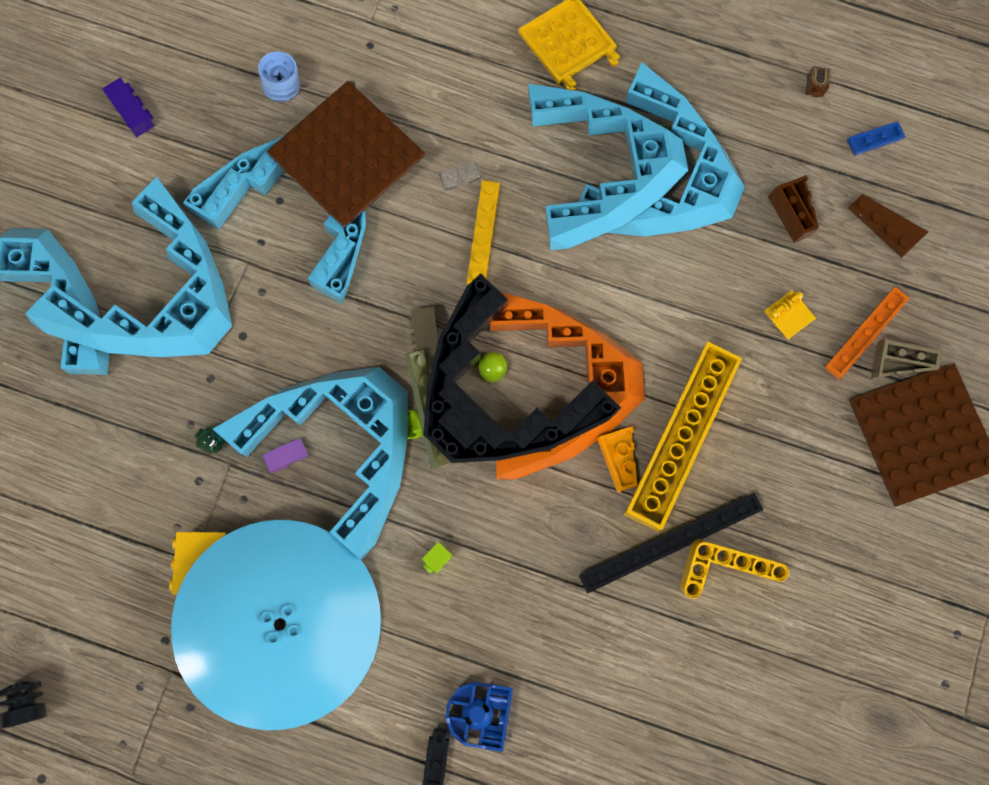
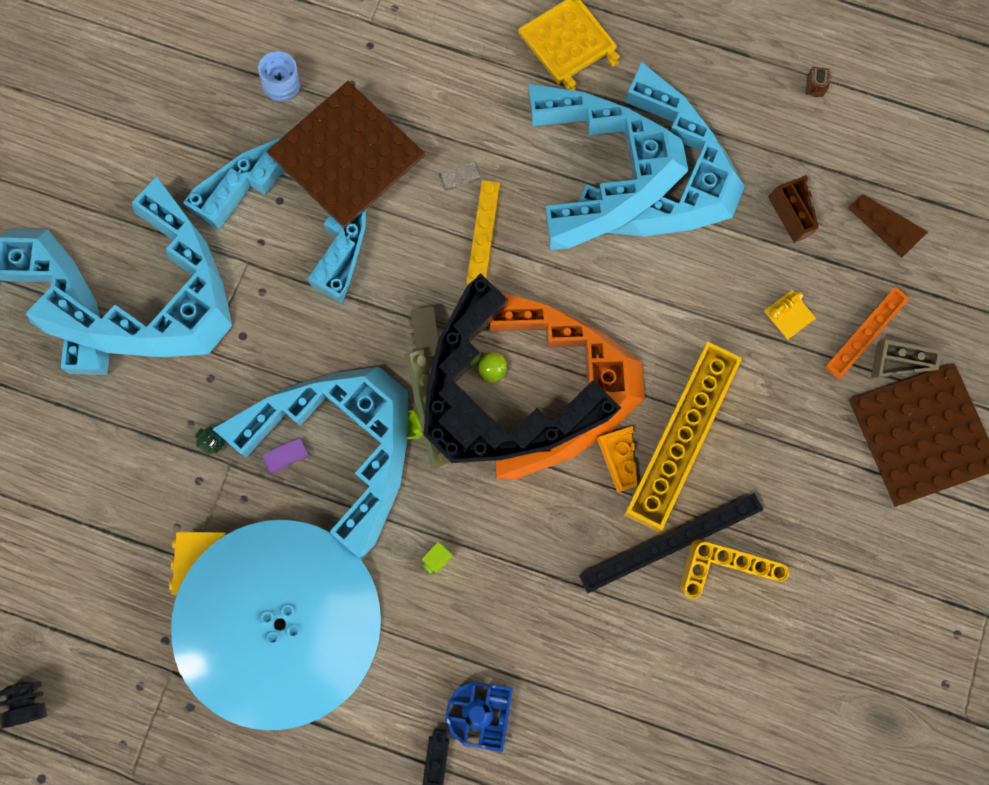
(129, 106): dark purple brick -> none
(875, 138): blue plate -> none

